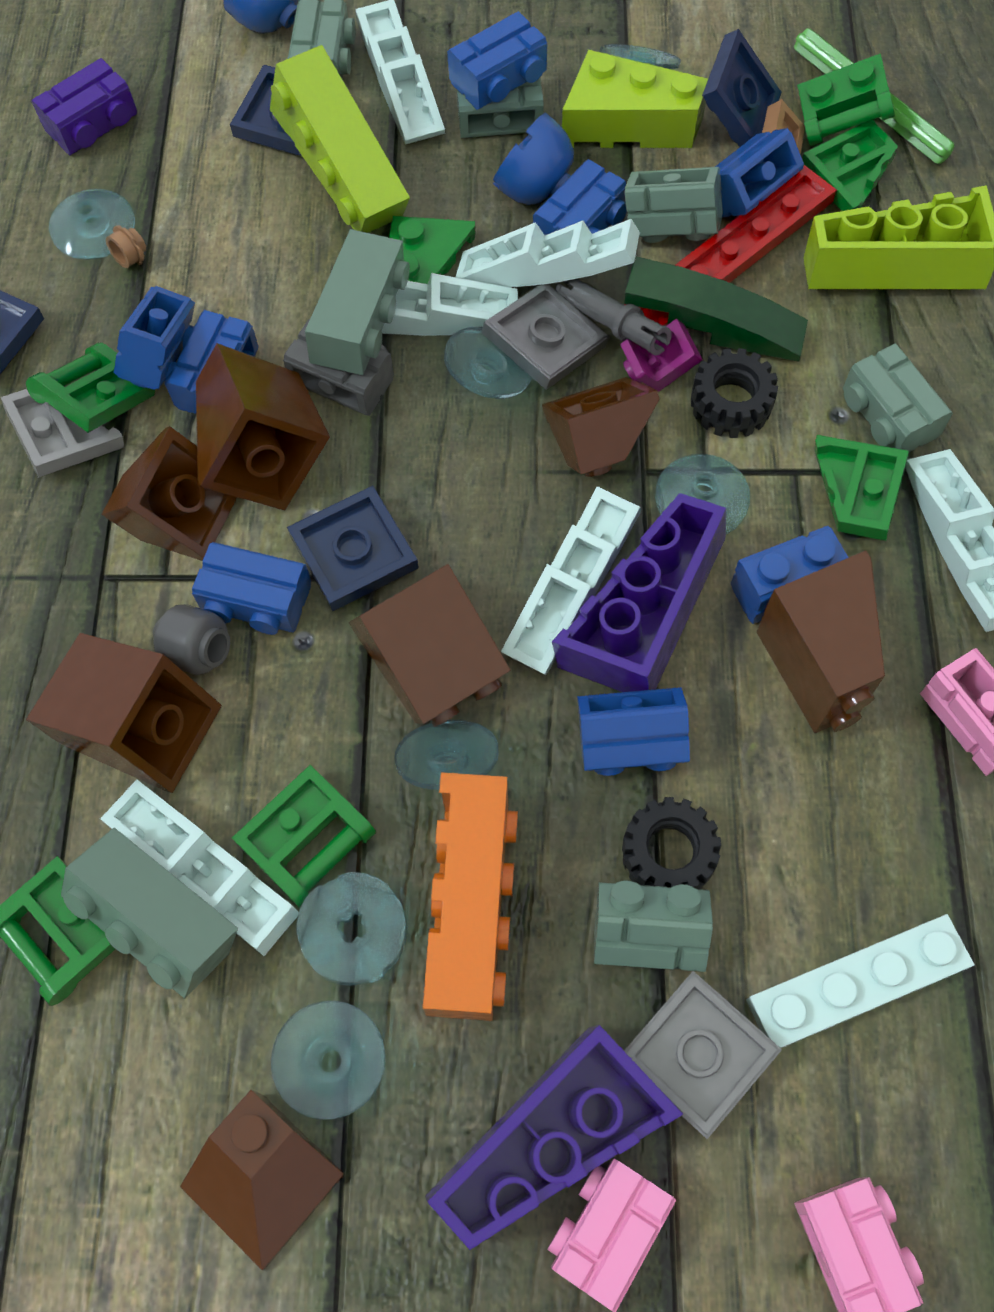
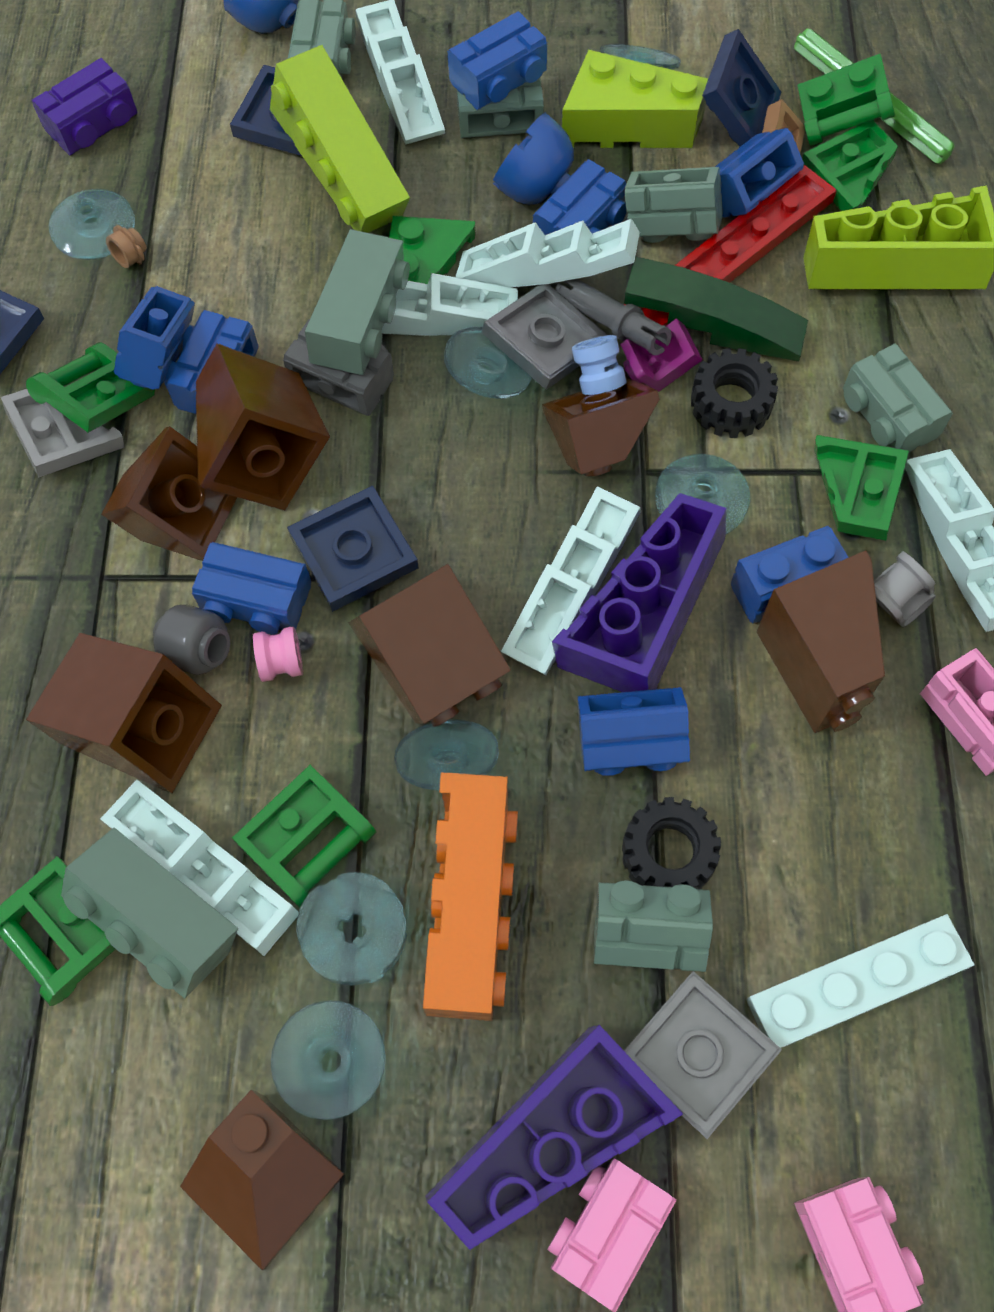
(277, 654): none -> bright pink wheel
(599, 365): none -> light blue wheel
(904, 589): none -> light grey piece

